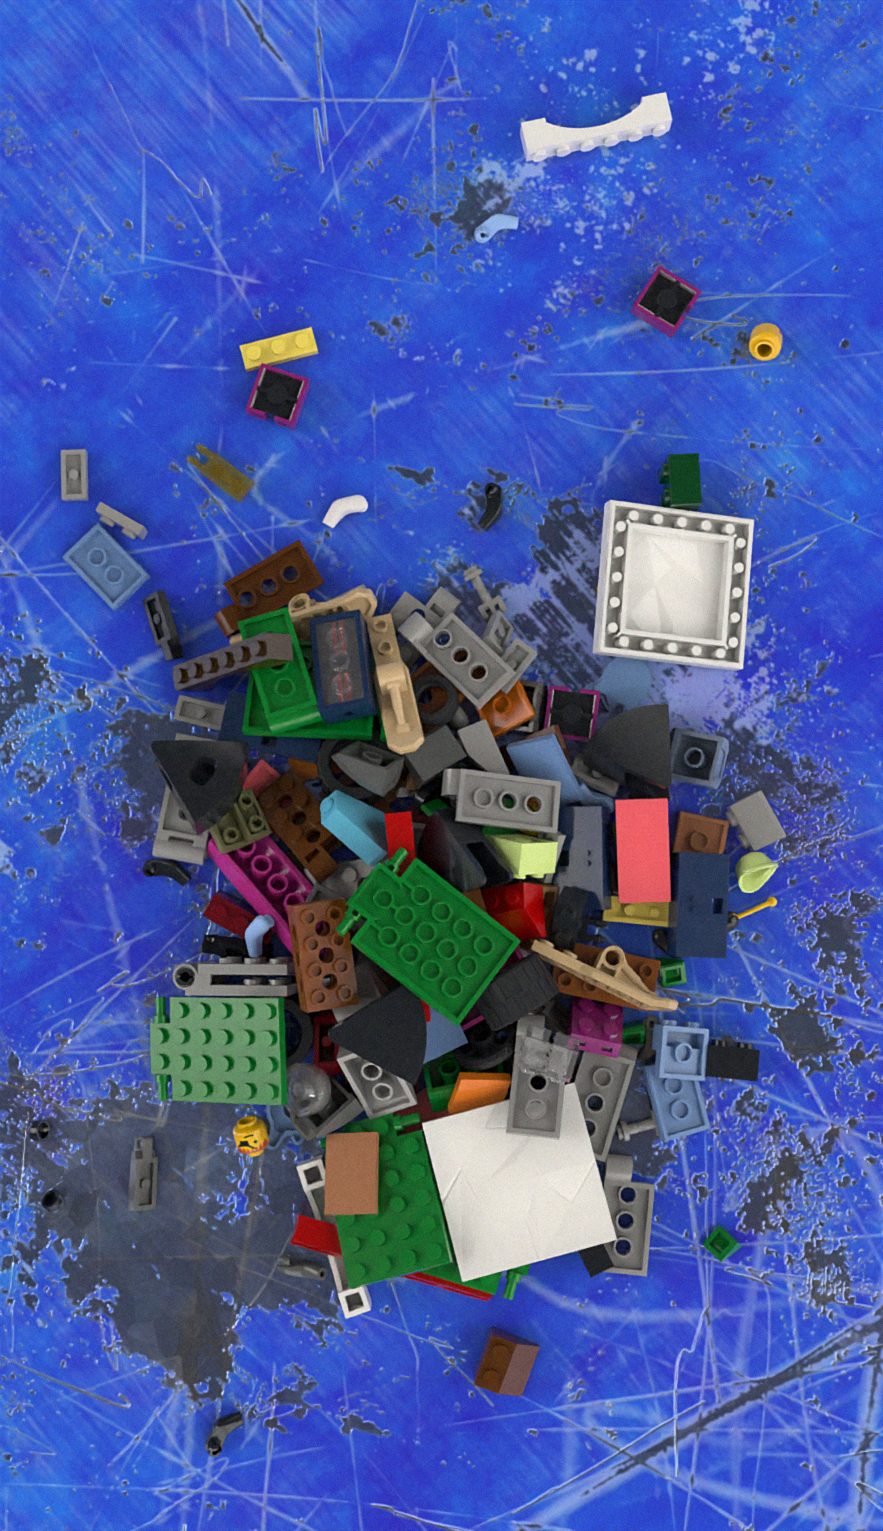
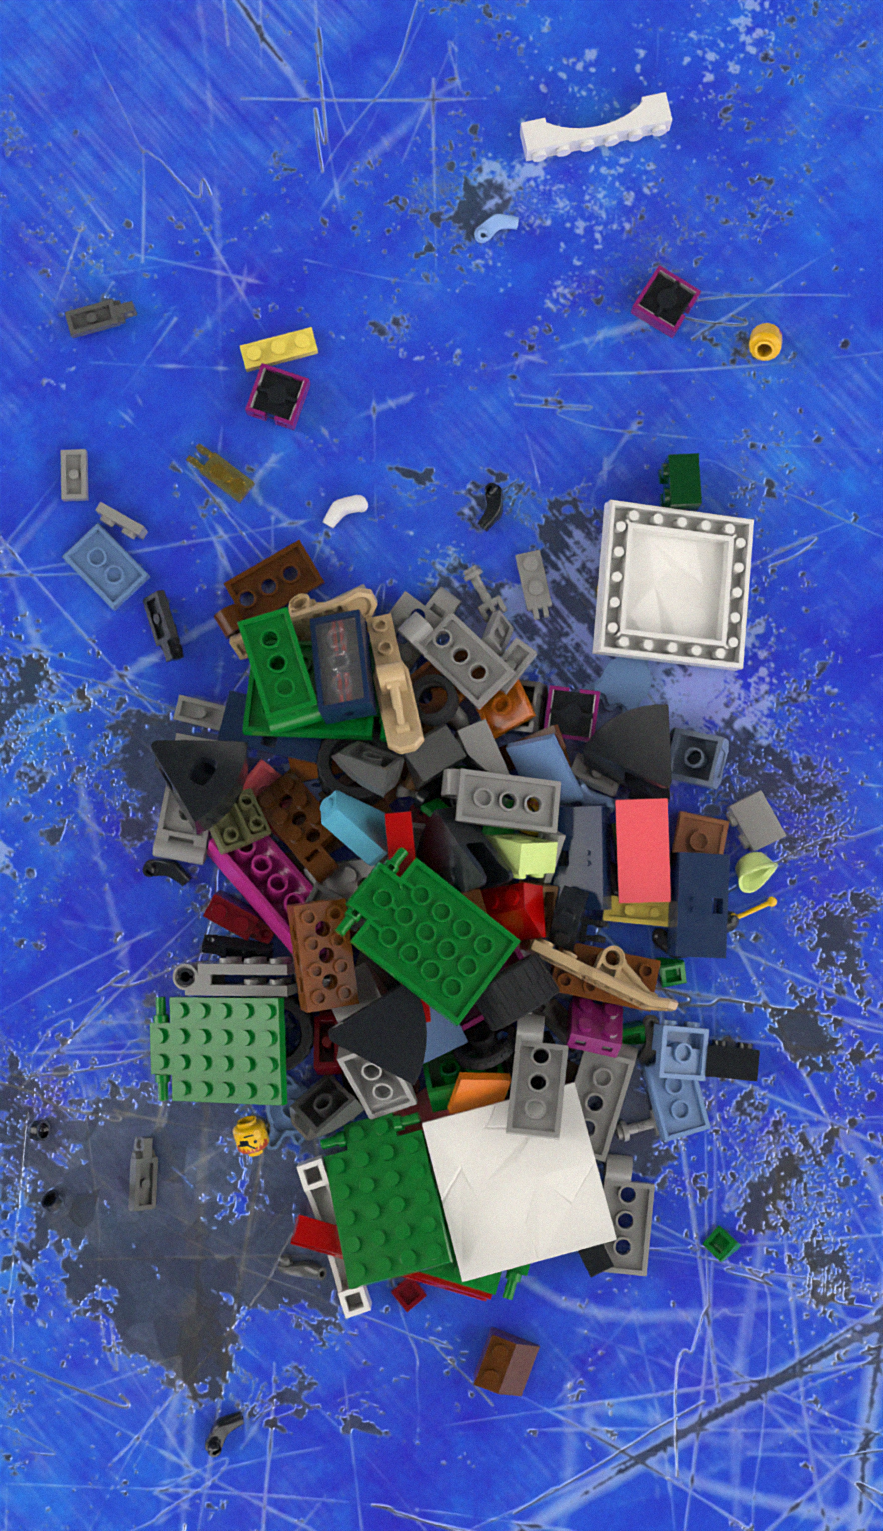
(98, 317): none -> dark grey hinge
(250, 654): dark brown arch -> none
(255, 933): light blue arm -> none
(307, 1089): clear cylinder -> none
(351, 1173): nougat tile -> none
(408, 1293): none -> dark red plate
(534, 583): none -> light grey hinge
(561, 1059): clear piece -> none

